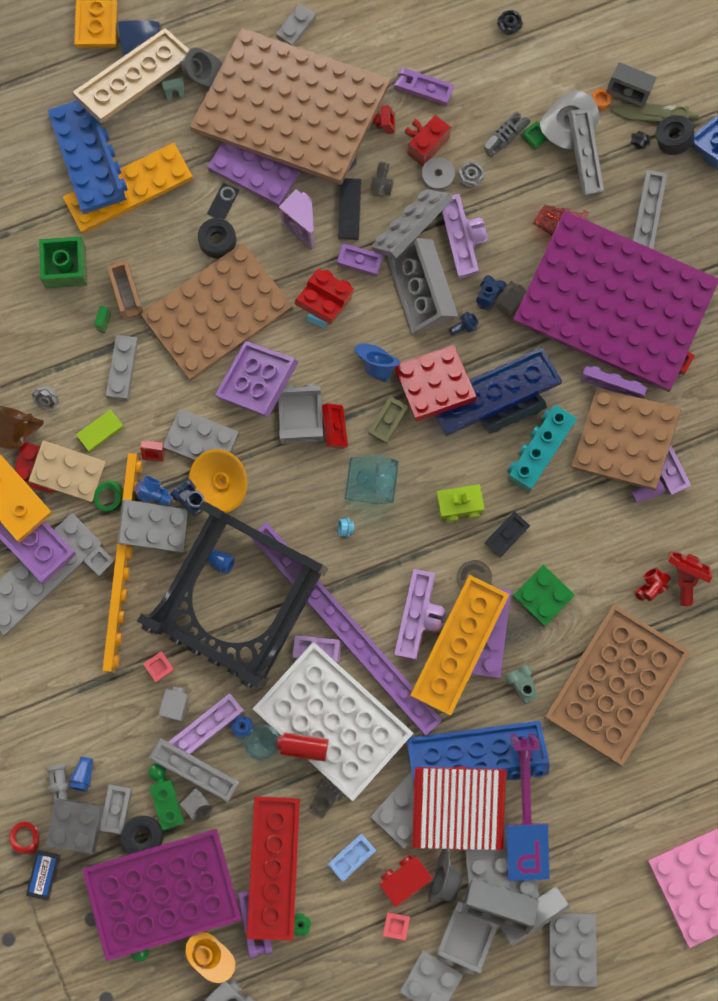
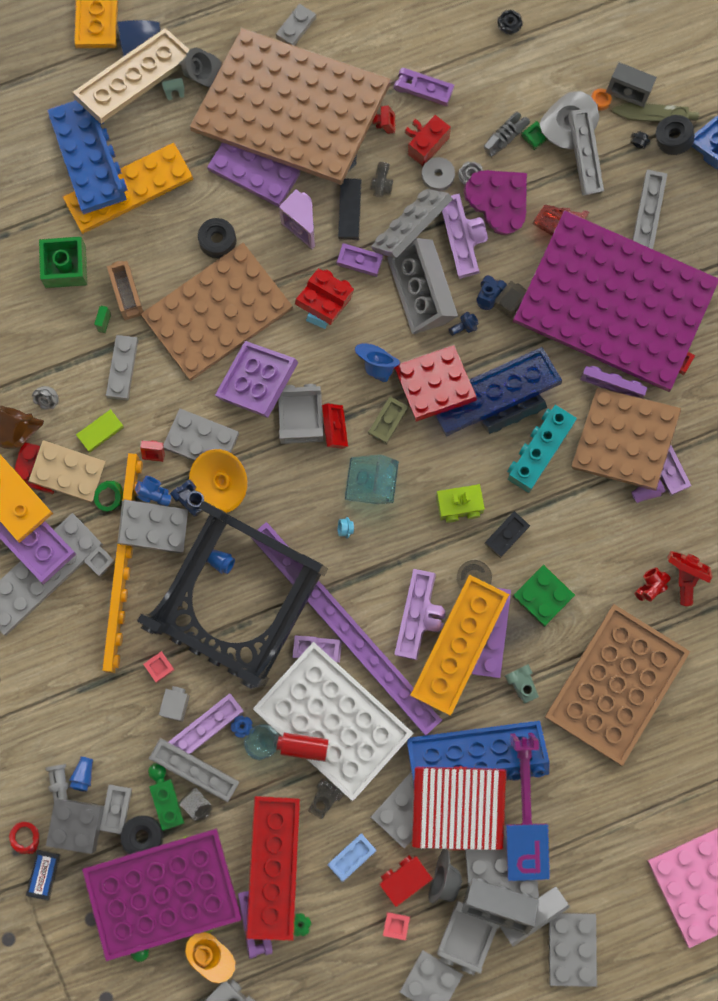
(223, 201): black sticker -> none
(500, 198): none -> magenta plate

